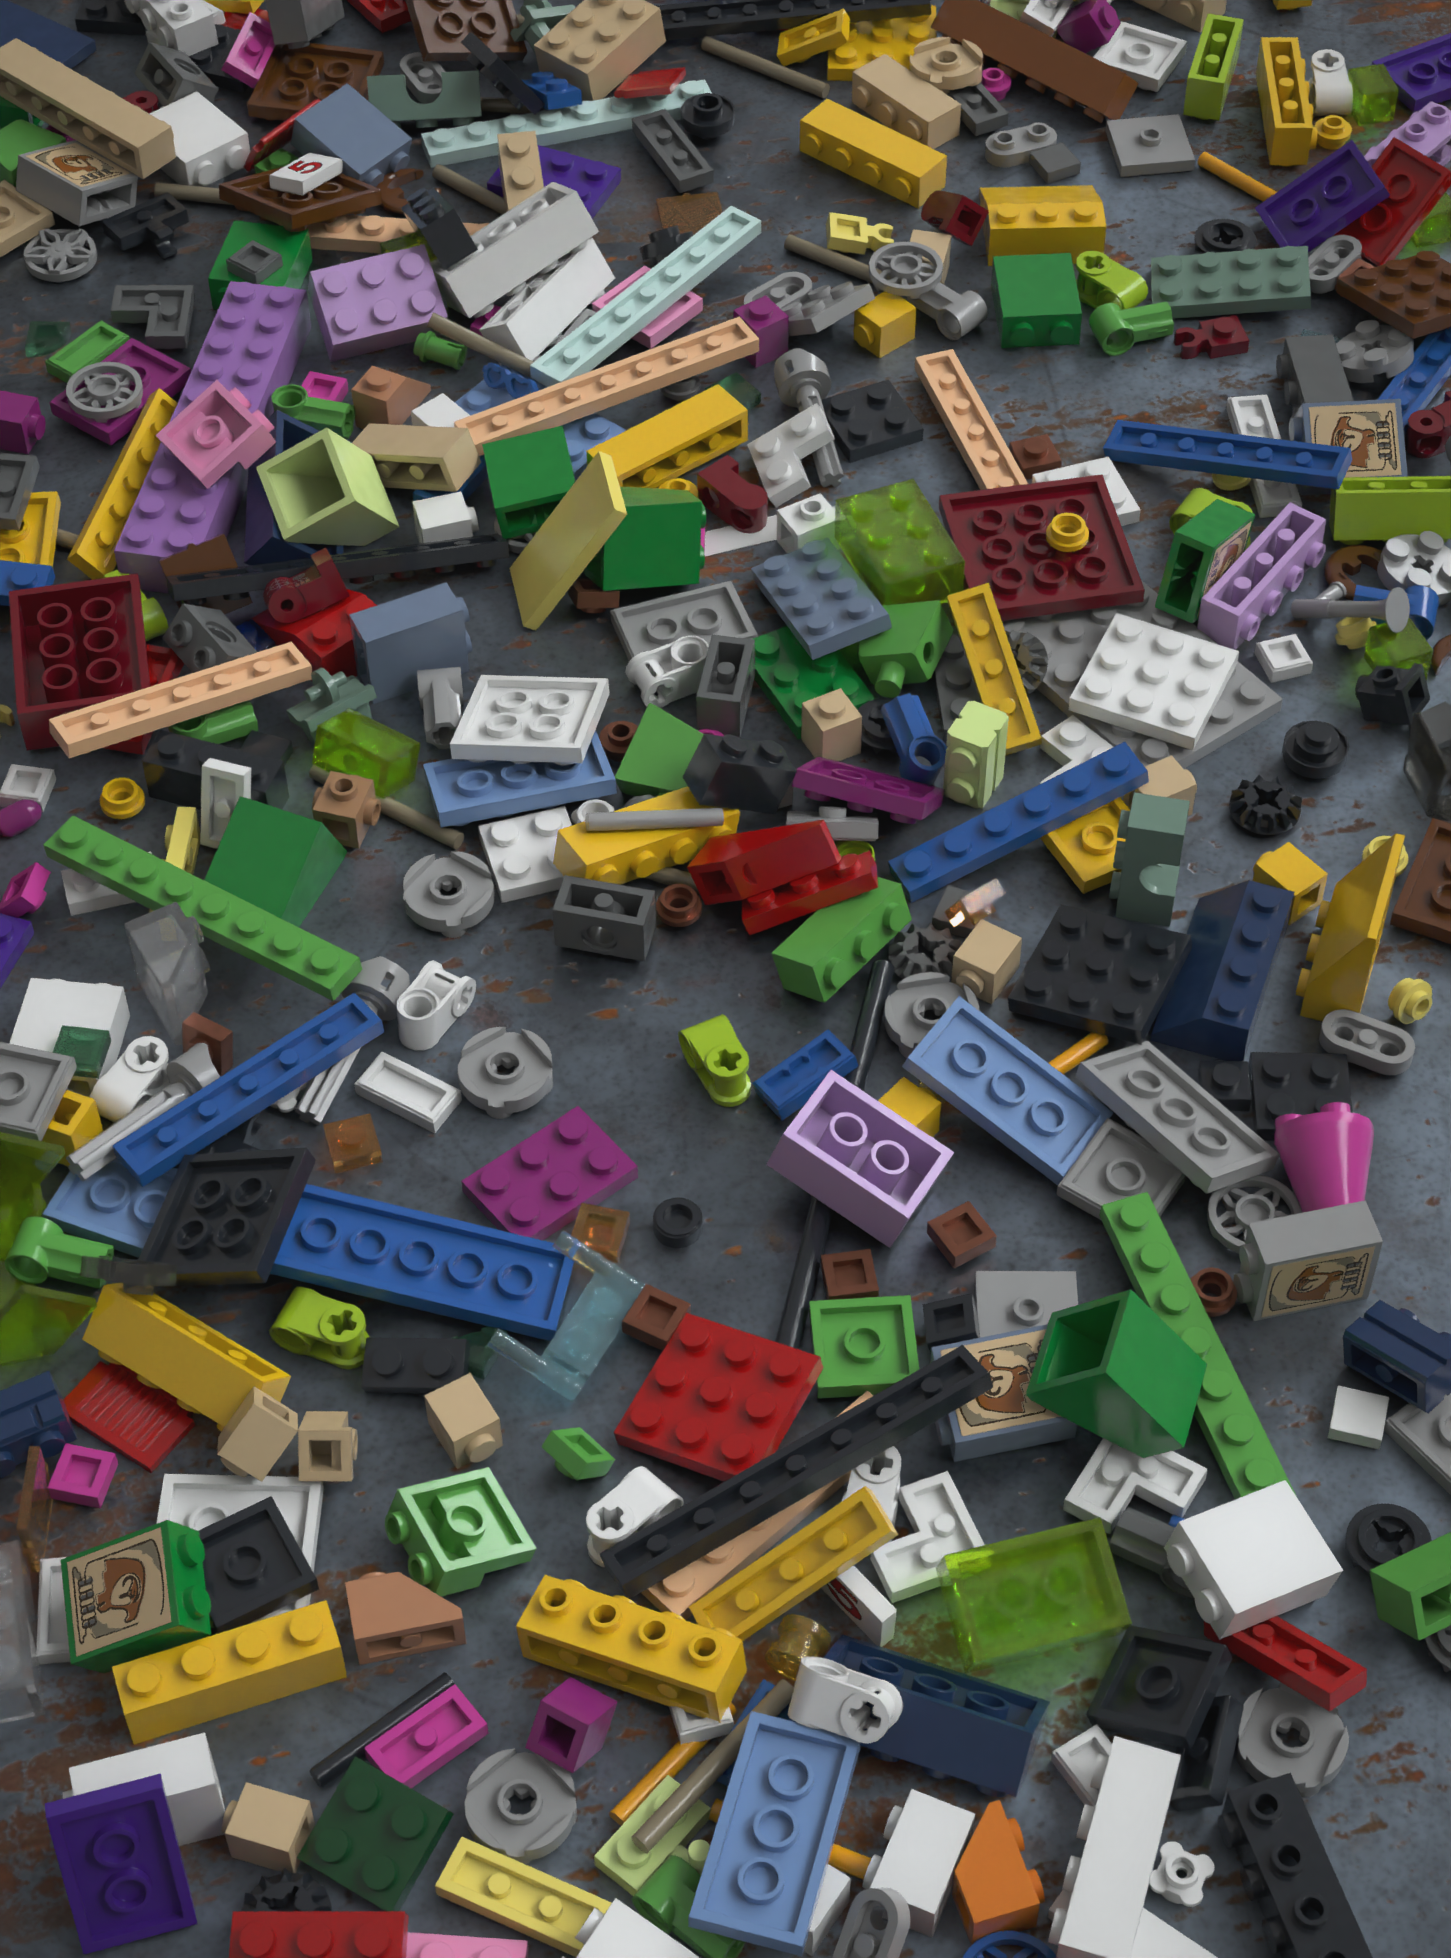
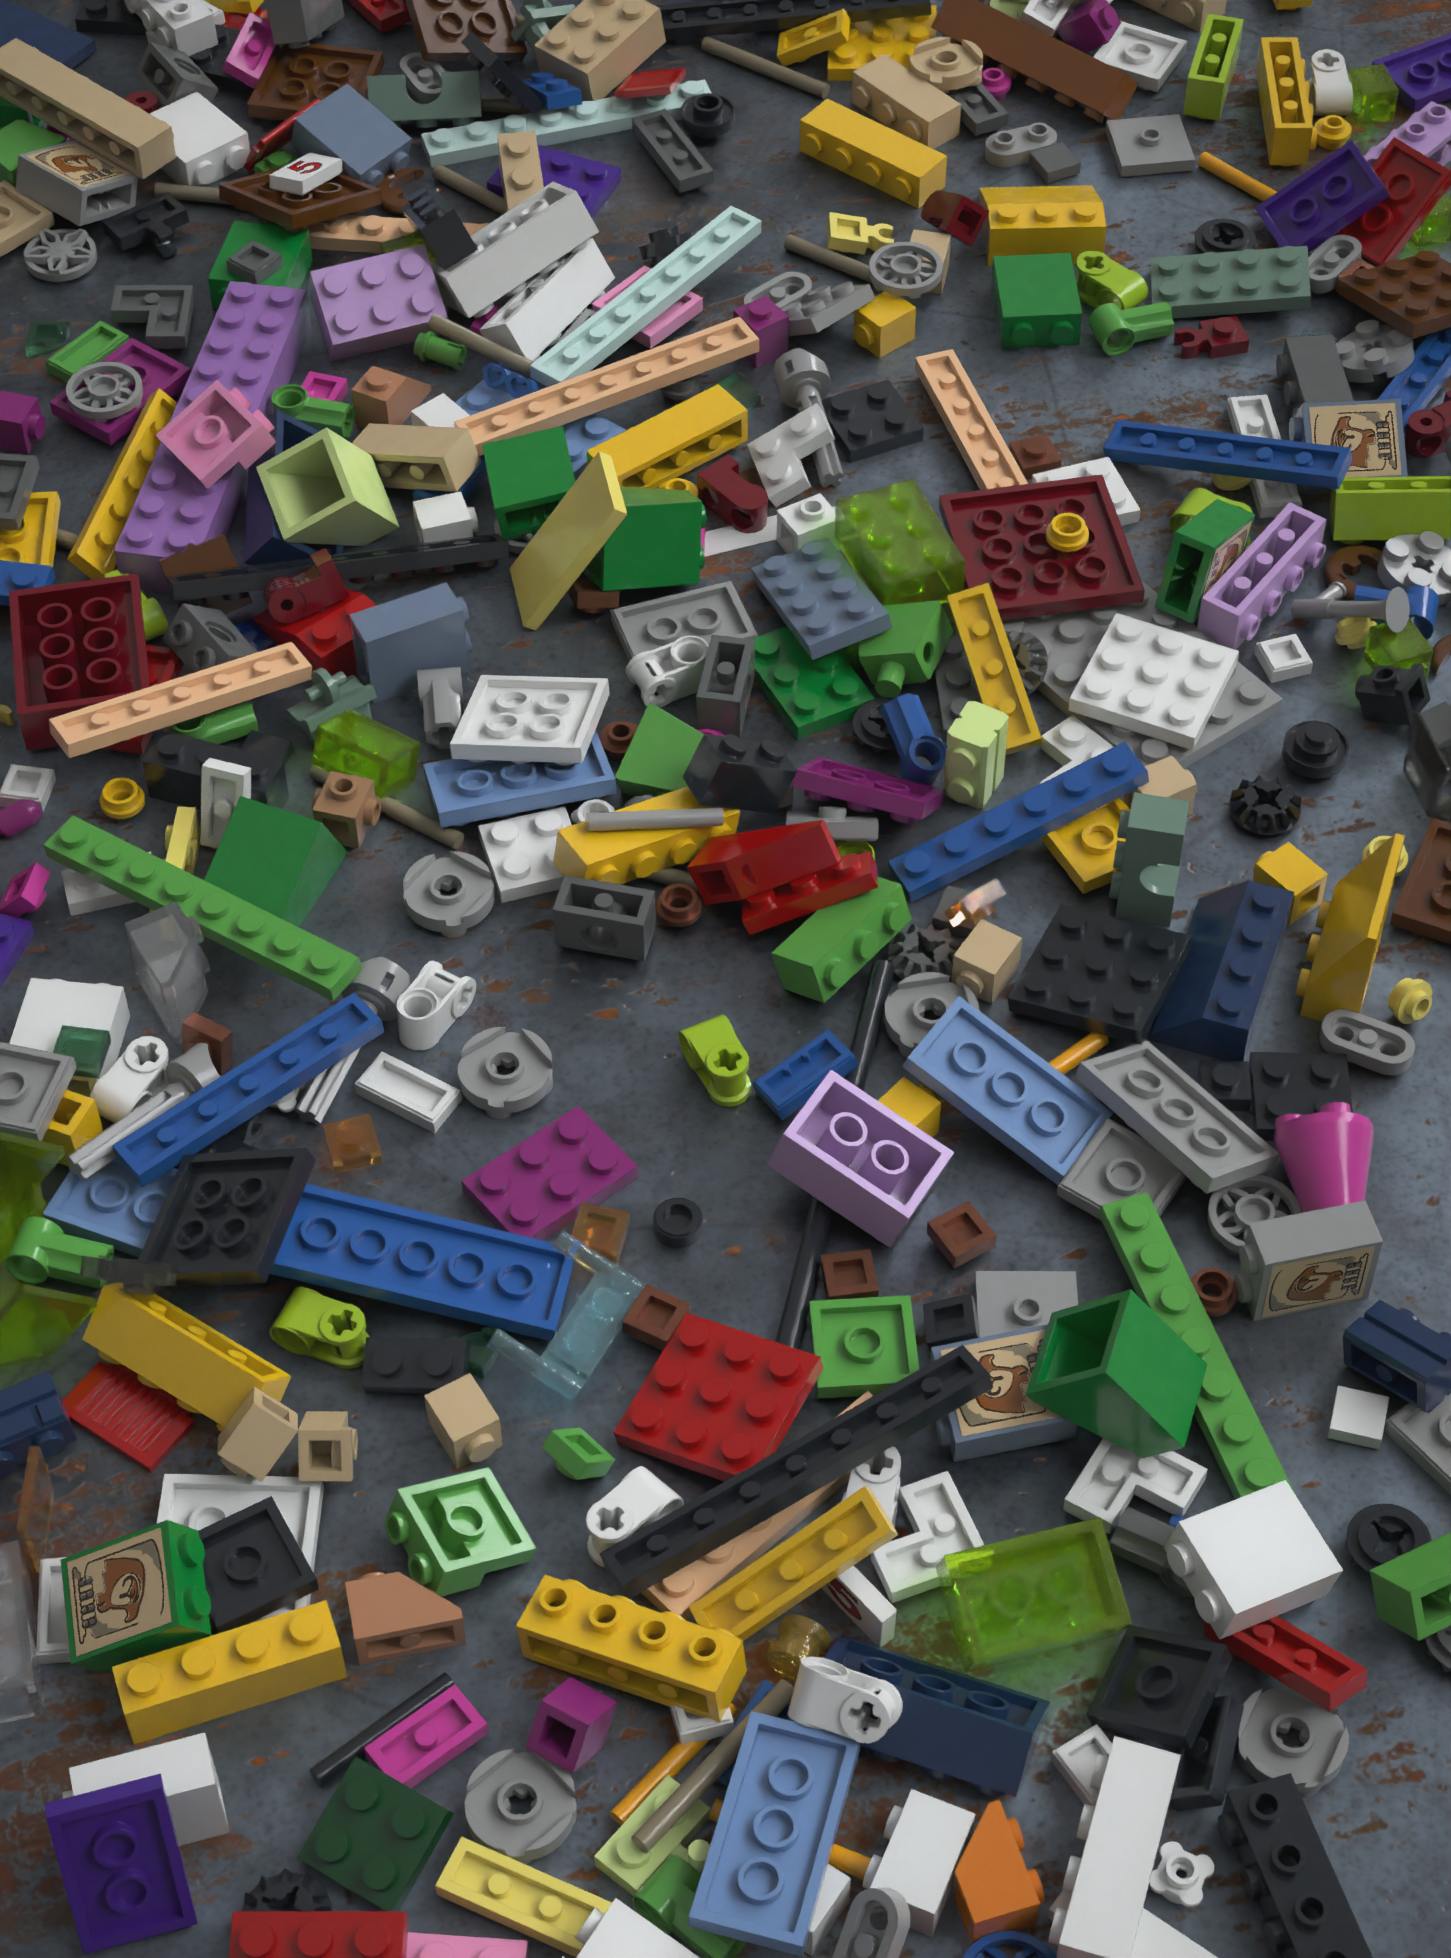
(83, 1475): dark pink plate -> none
(267, 1827): tan brick -> none
(689, 211): clear orange piece -> none
(831, 726): tan brick -> none
(953, 312): light grey piece -> none

